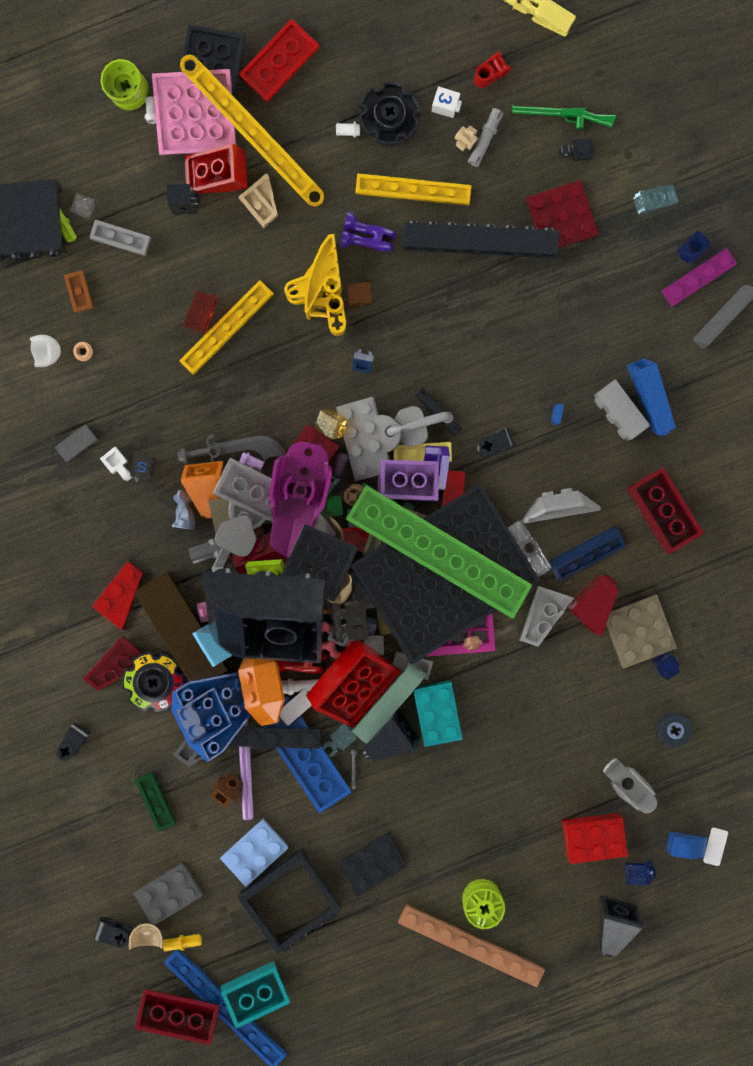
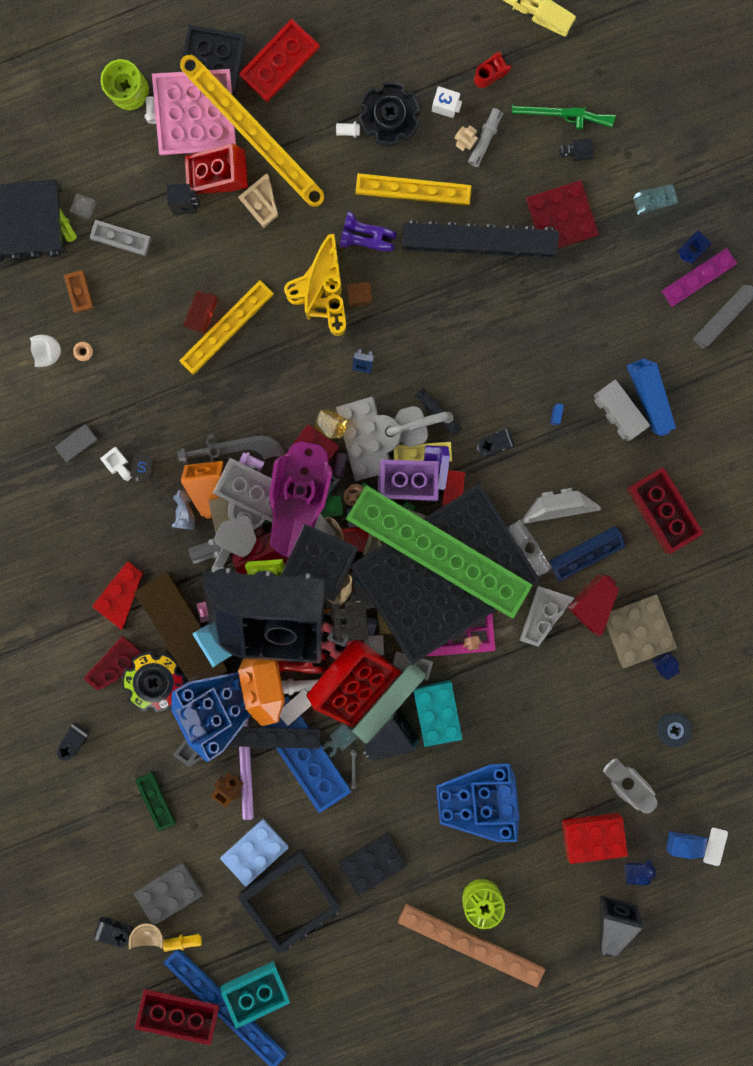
(482, 803): none -> blue wedge

